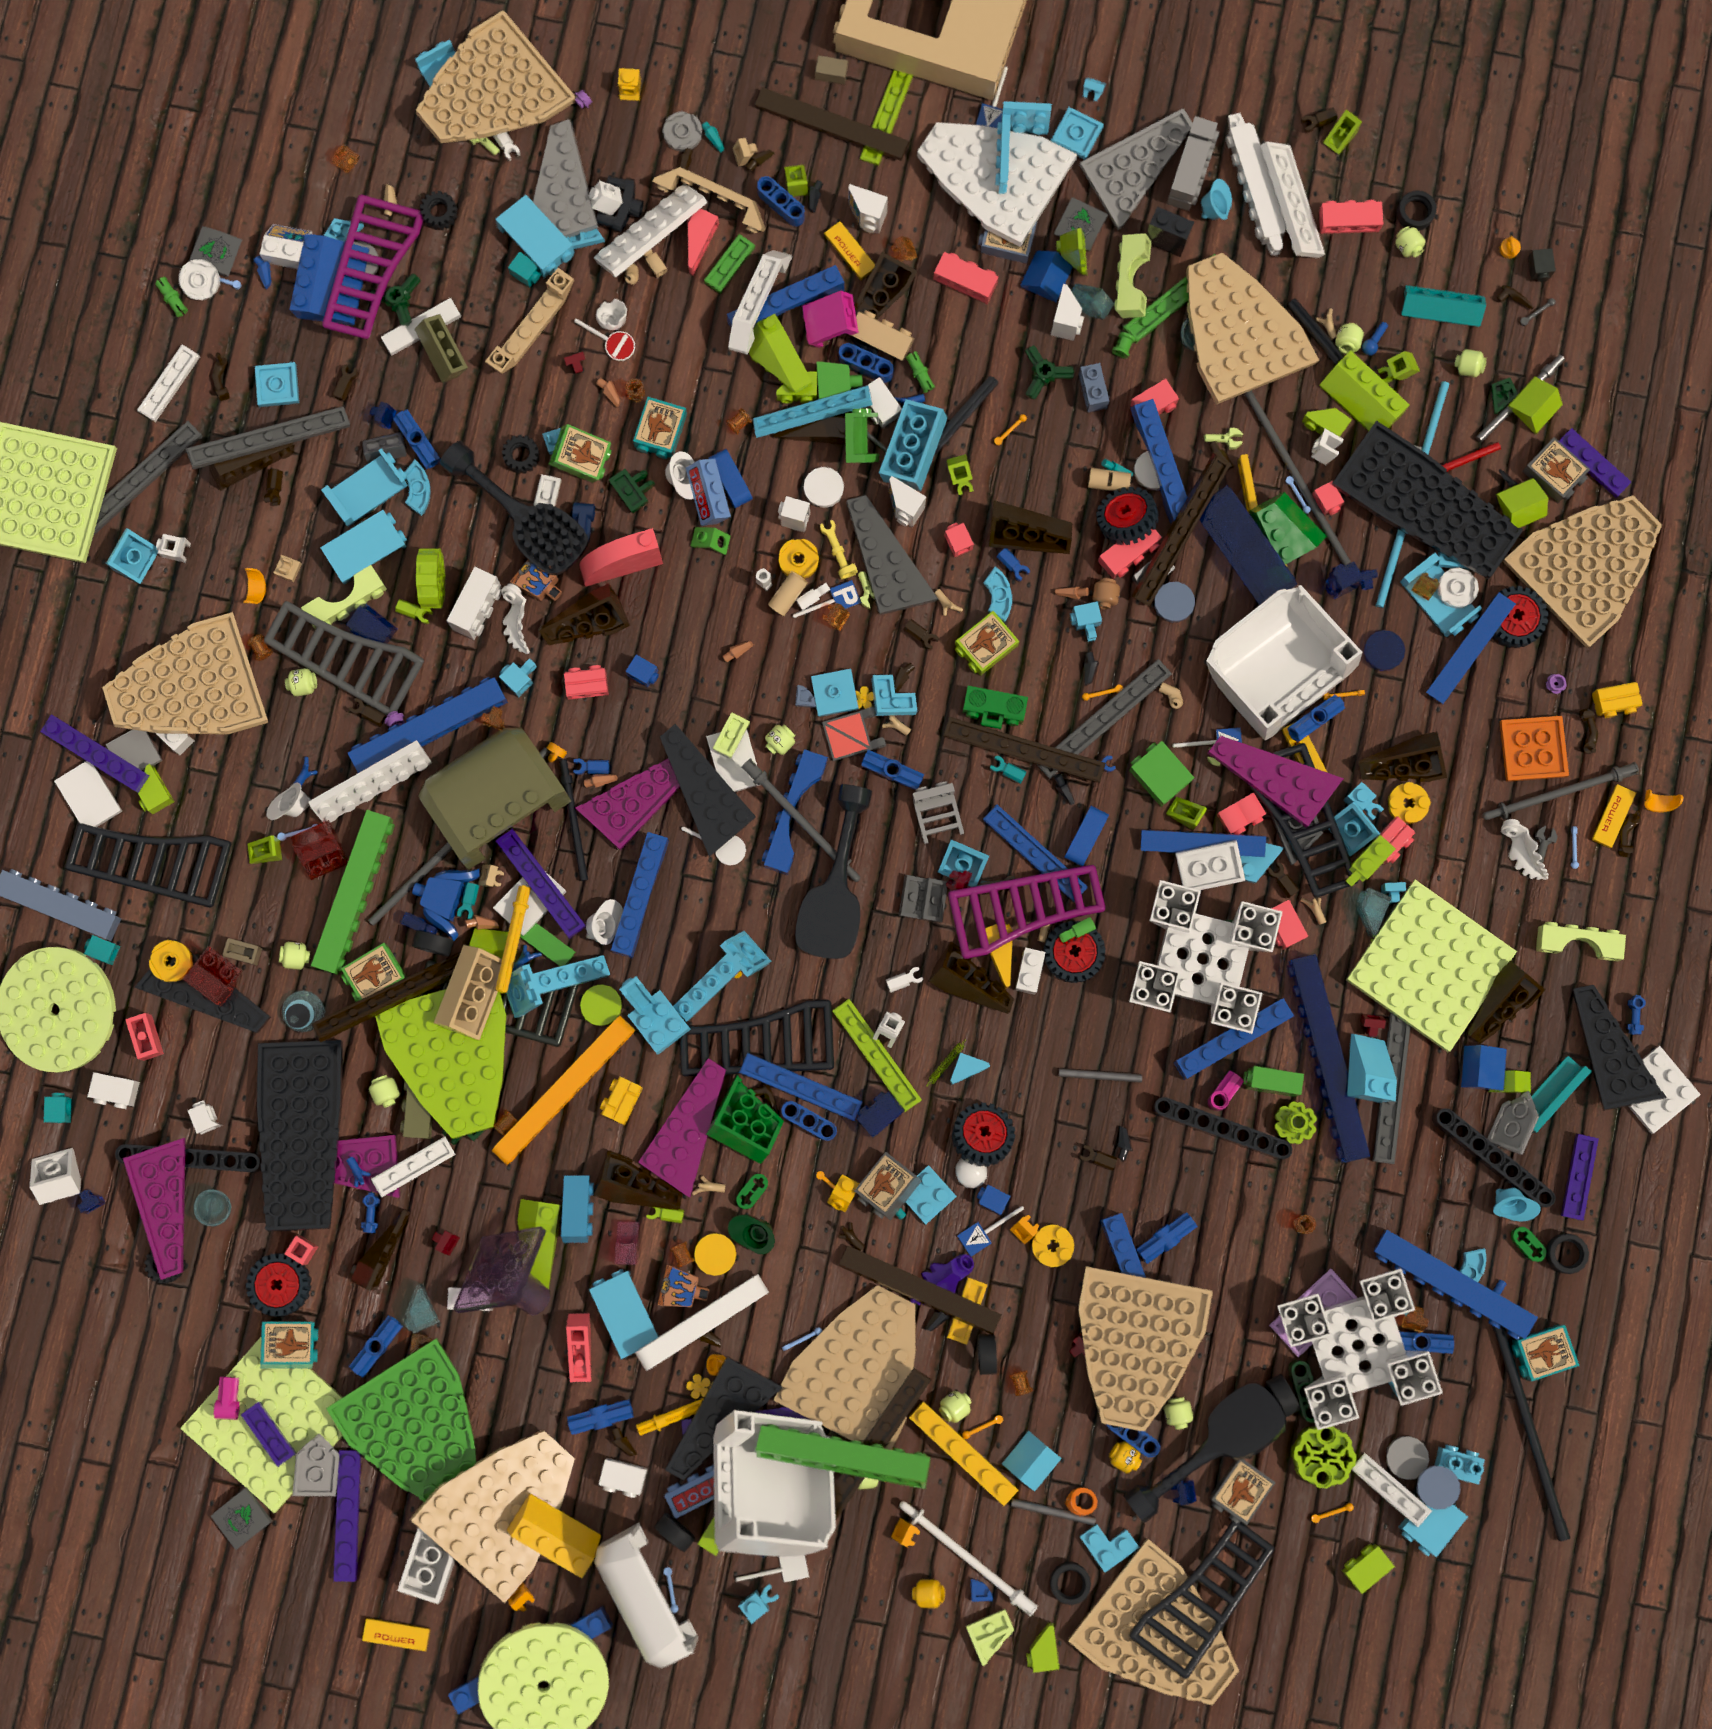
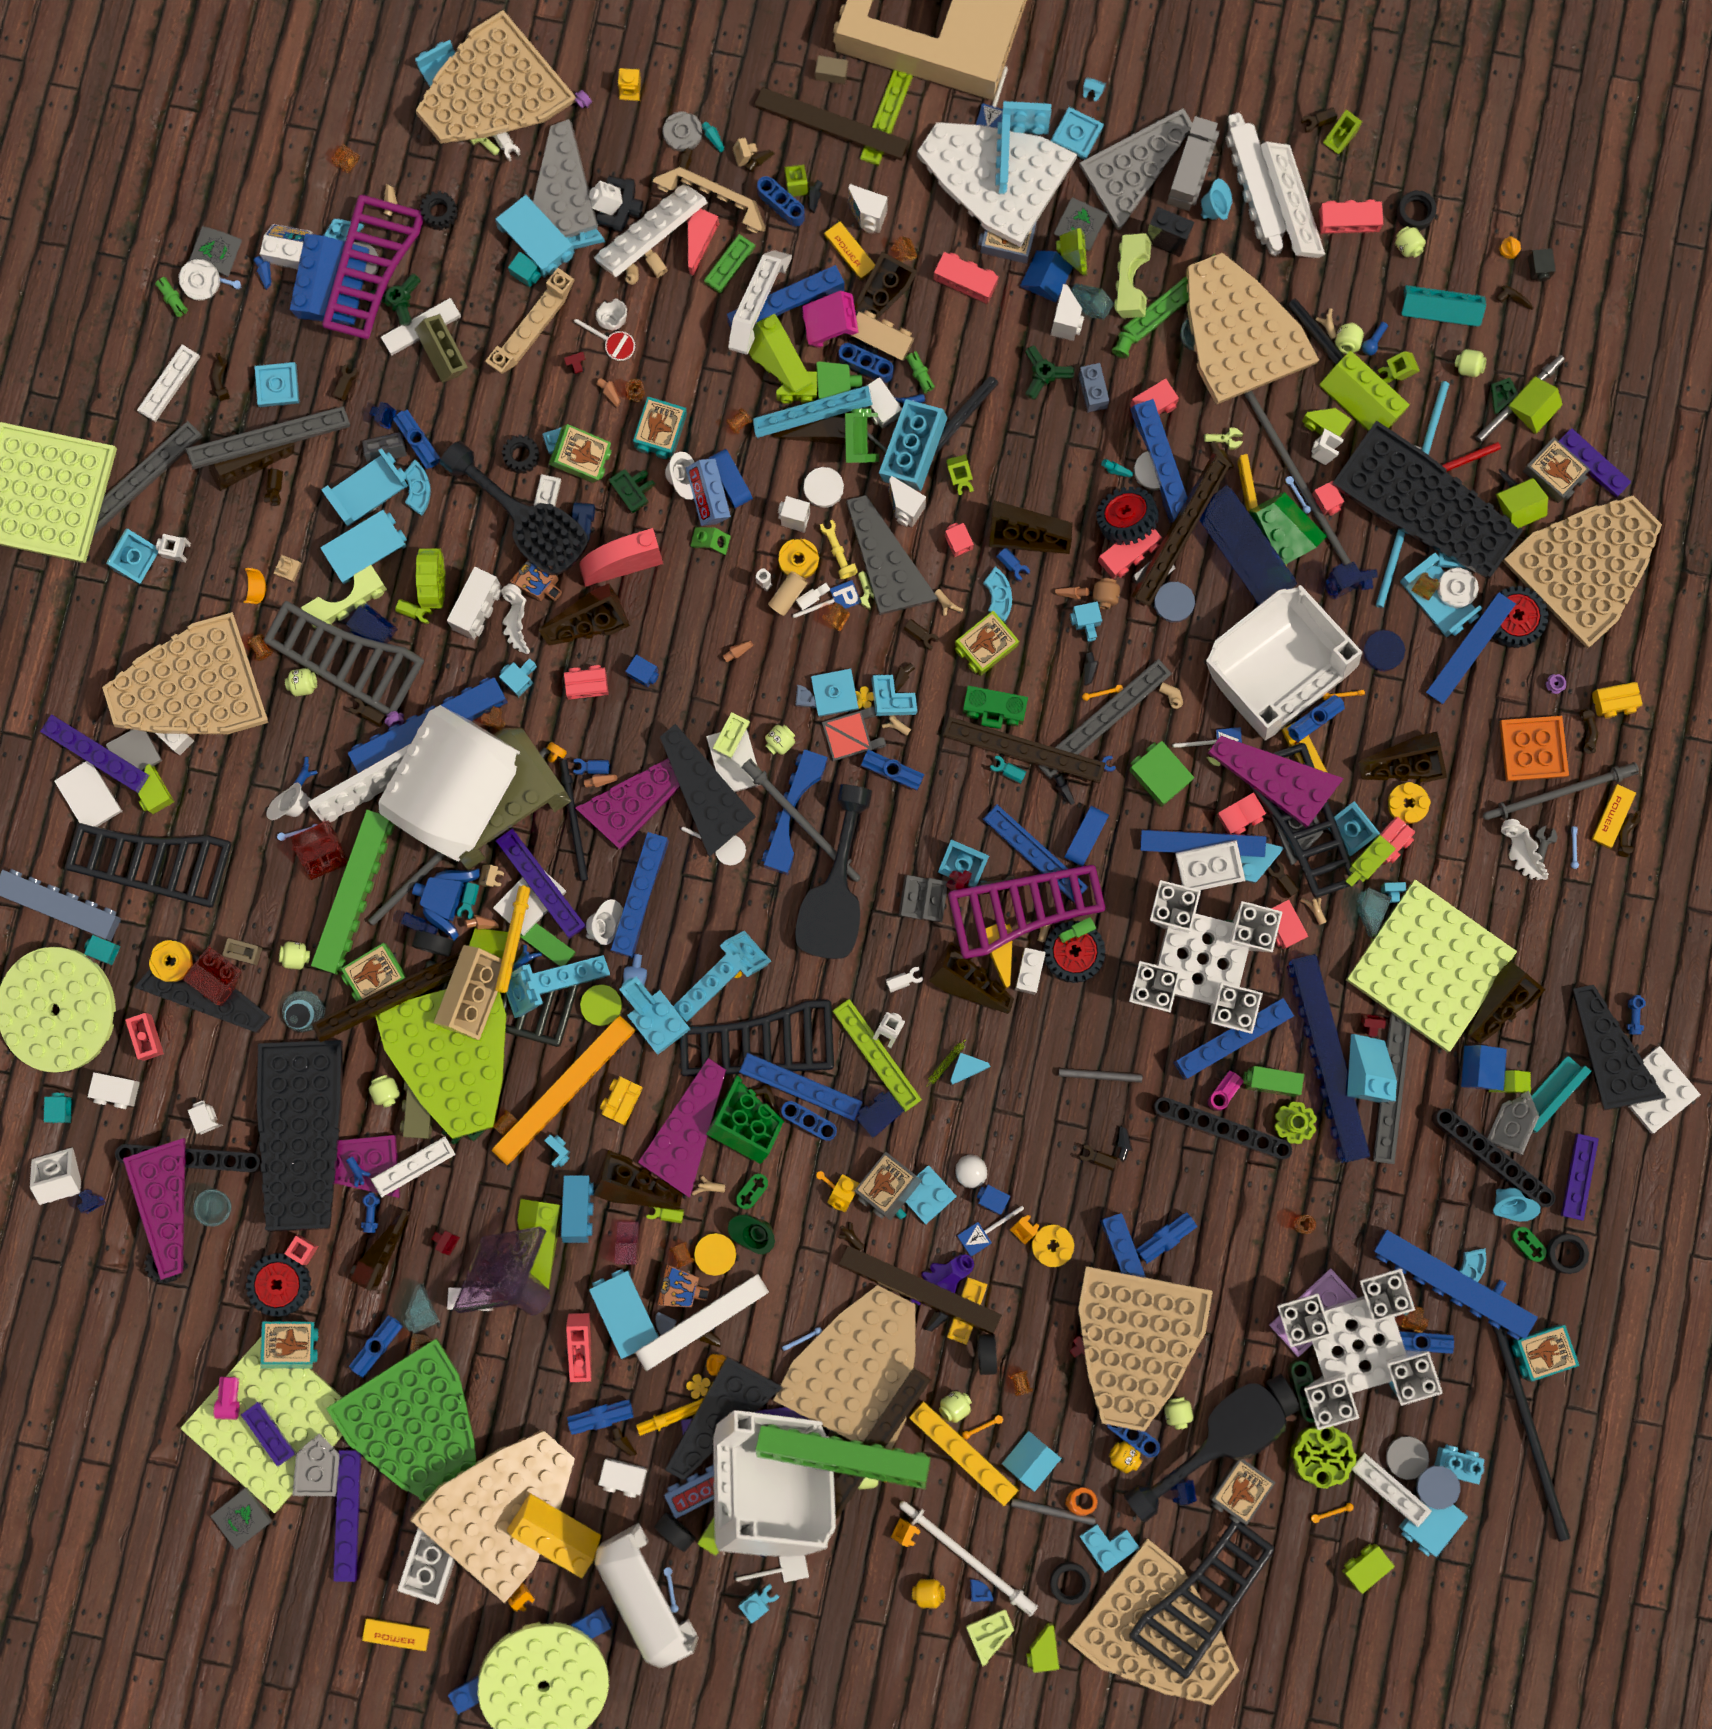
(264, 850): lime slope -> none
(449, 783): none -> white slope
(557, 1144): none -> medium azure bracket
(635, 970): none -> medium blue piece
(664, 1323): none -> sand blue tile
(928, 799): light grey plate -> none
(980, 1120): wheel -> none
(998, 440): light orange hinge -> none
(1108, 479): tan pin -> none
(1186, 812): lime slope -> none
(1363, 797): medium azure brick -> none
(1524, 321): dark grey hinge -> none
(1607, 945): yellowish green arch -> none
(1661, 803): light orange helmet -> none

